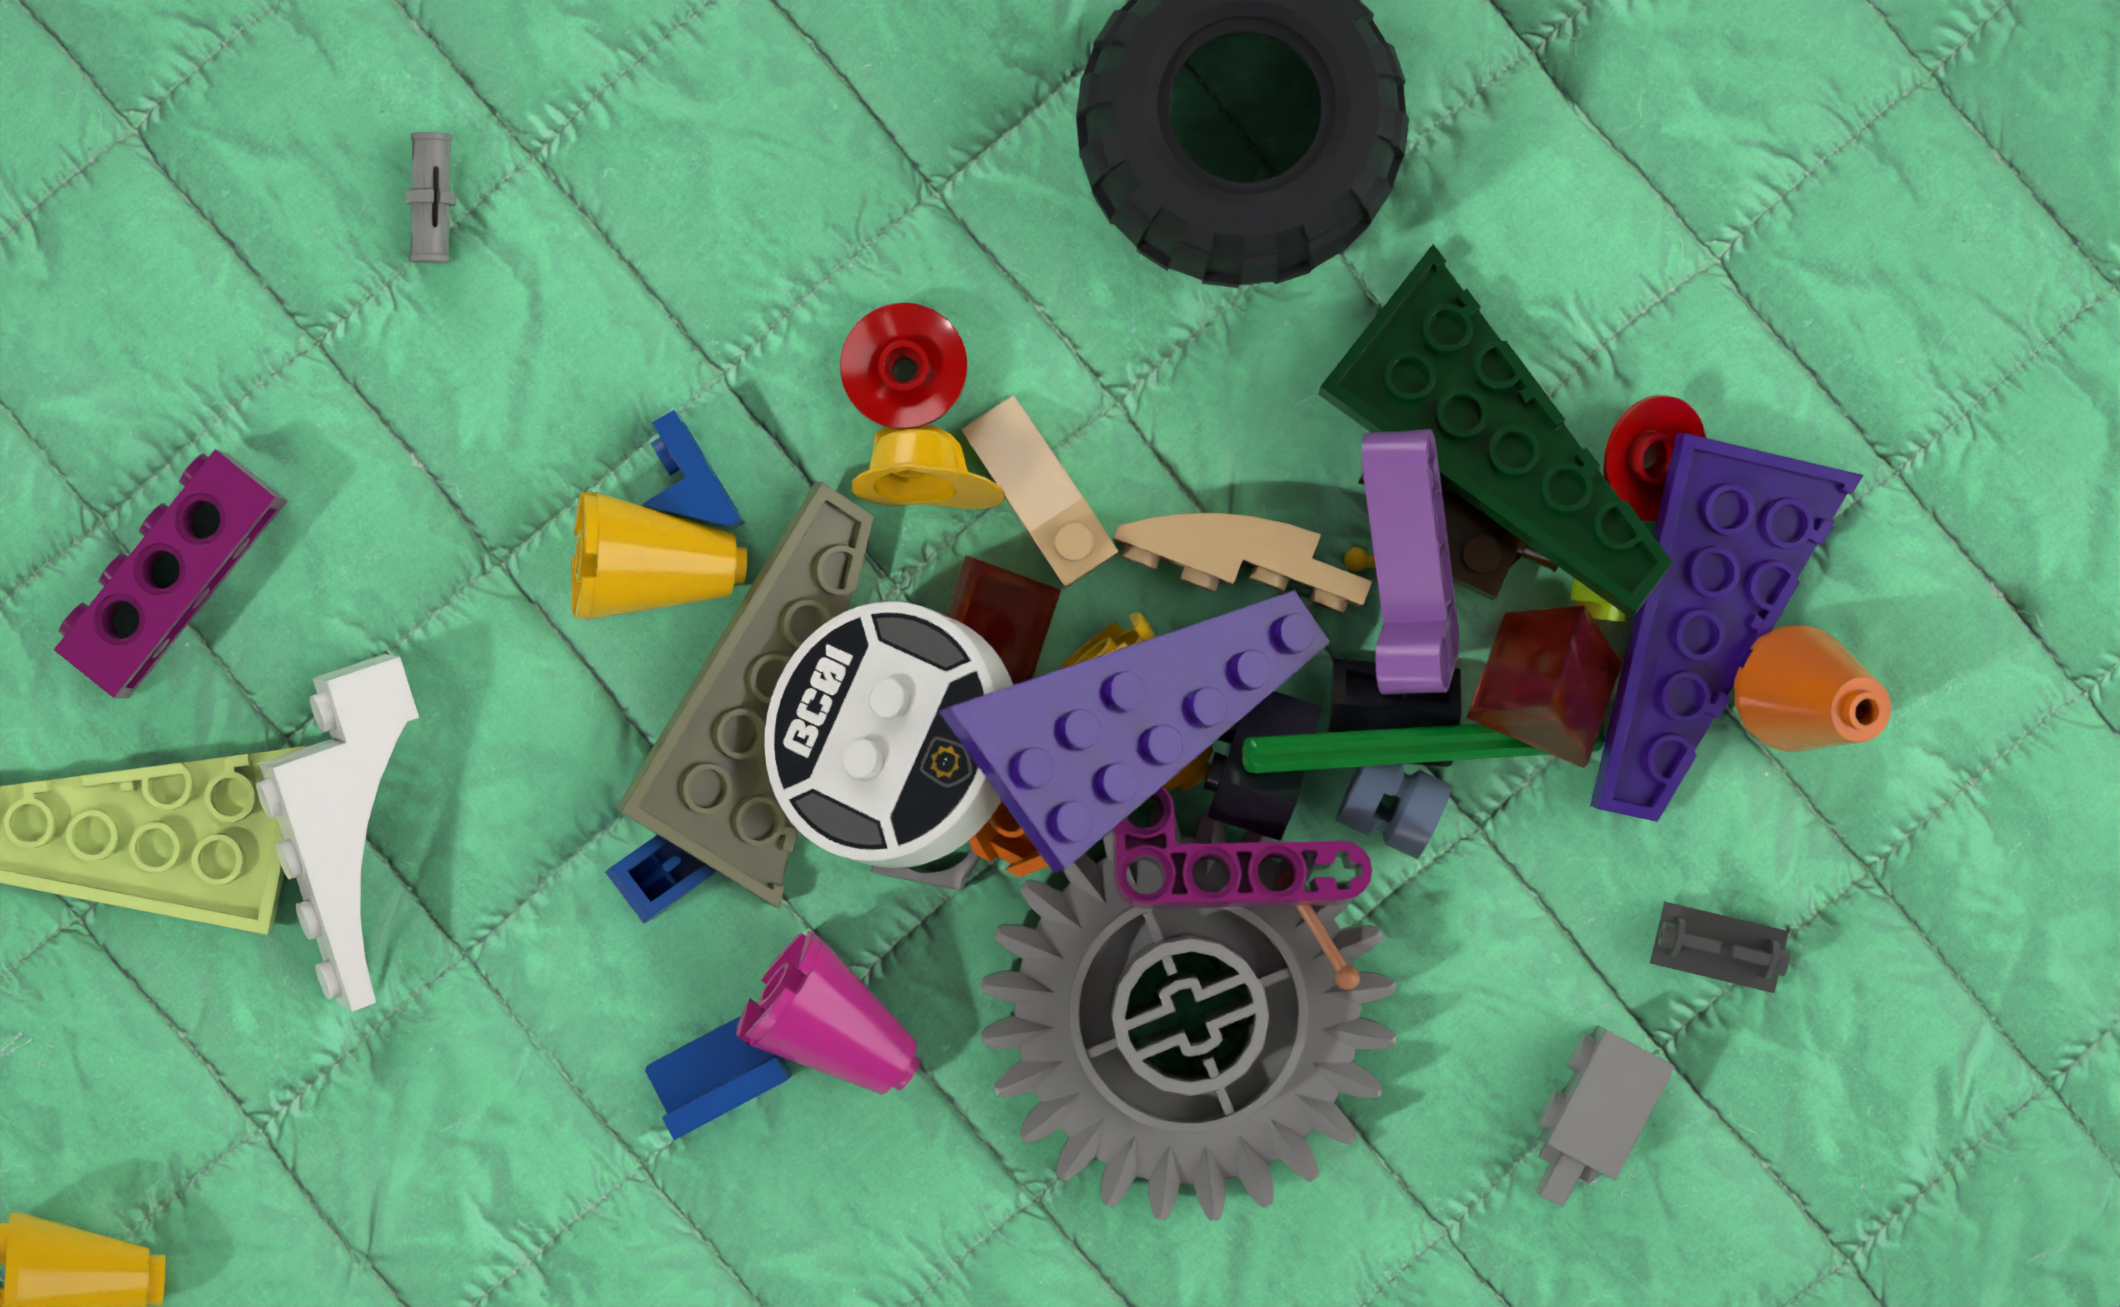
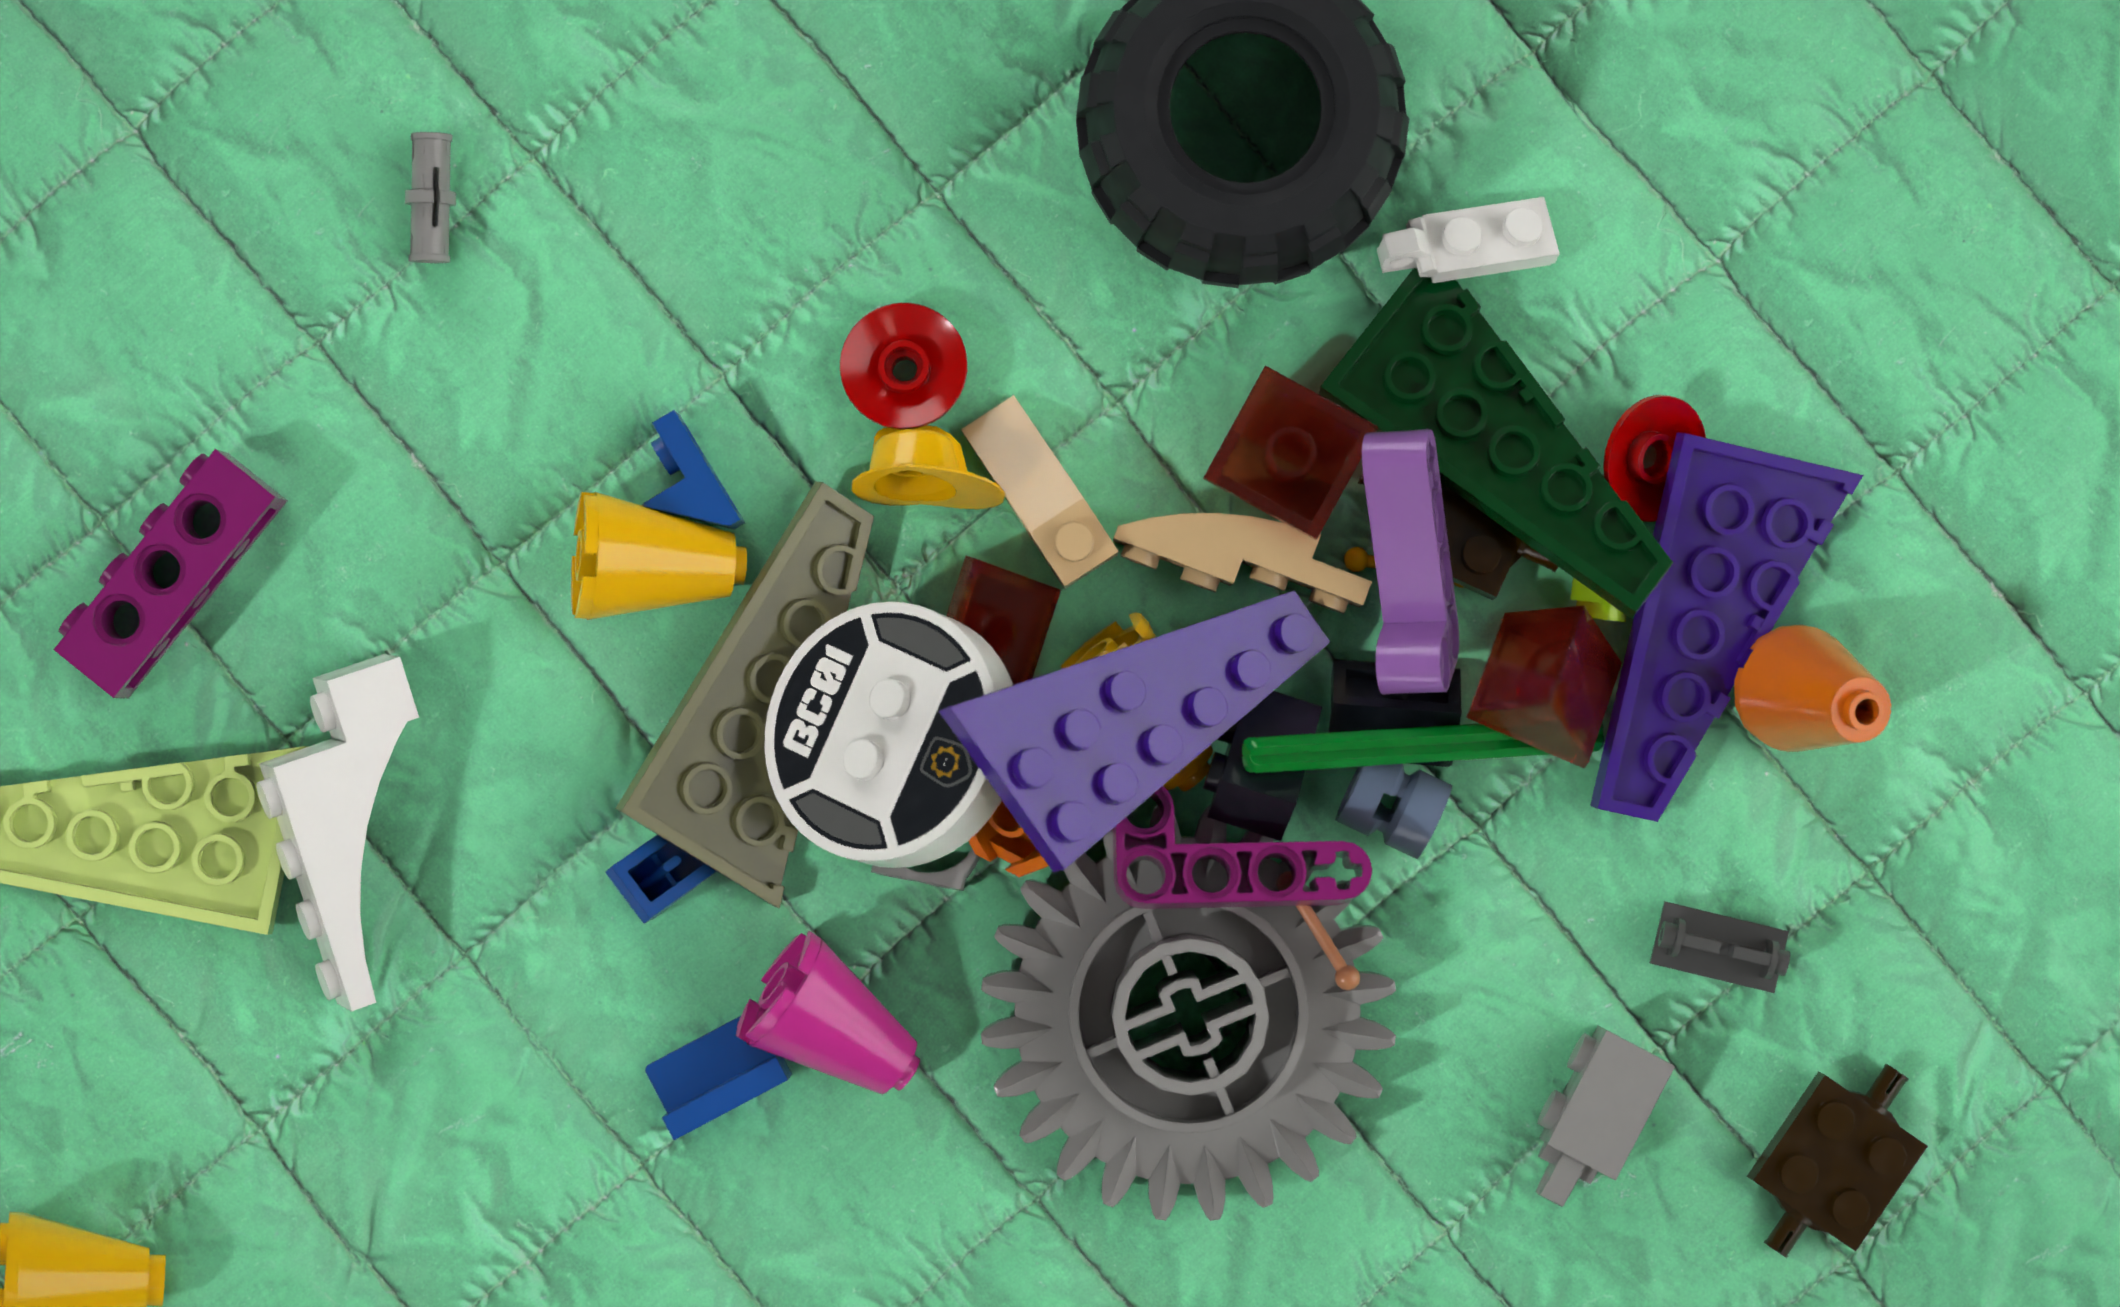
(1290, 453): none -> clear red slope
(1473, 241): none -> white hinge
(1837, 1161): none -> dark brown plate

